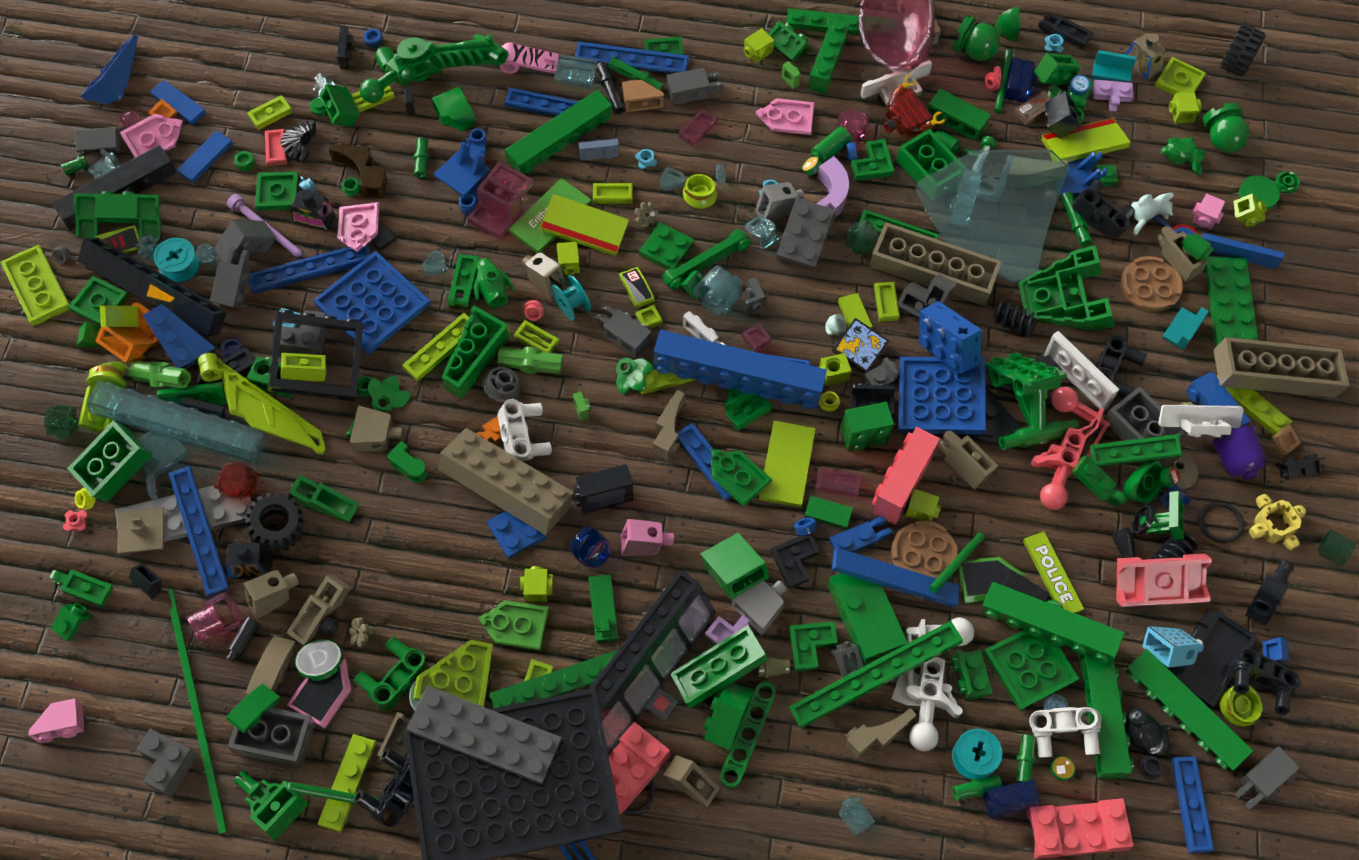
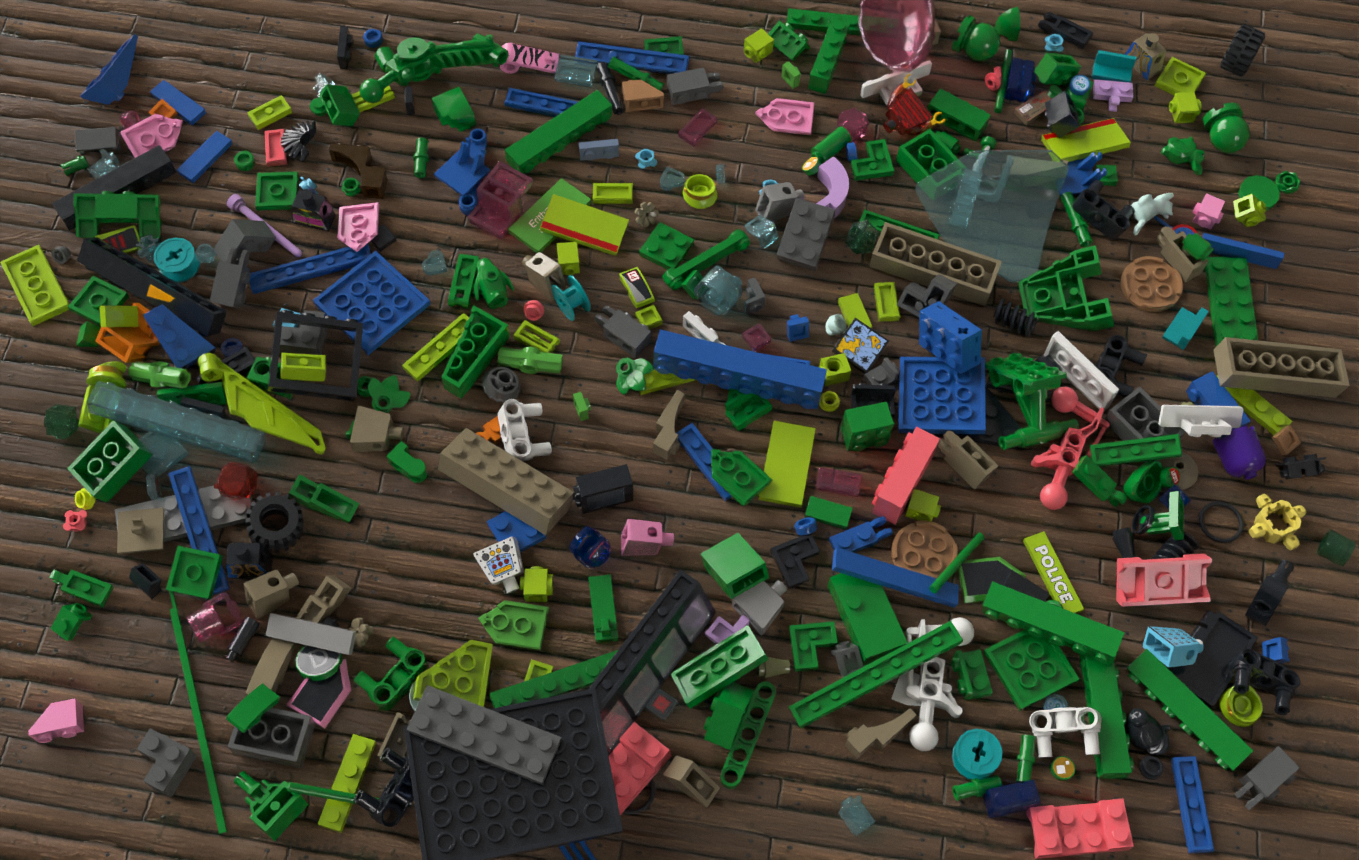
(194, 572): none -> green plate
(311, 633): none -> light grey tile
(502, 563): none -> white torso
(797, 328): none -> blue tile

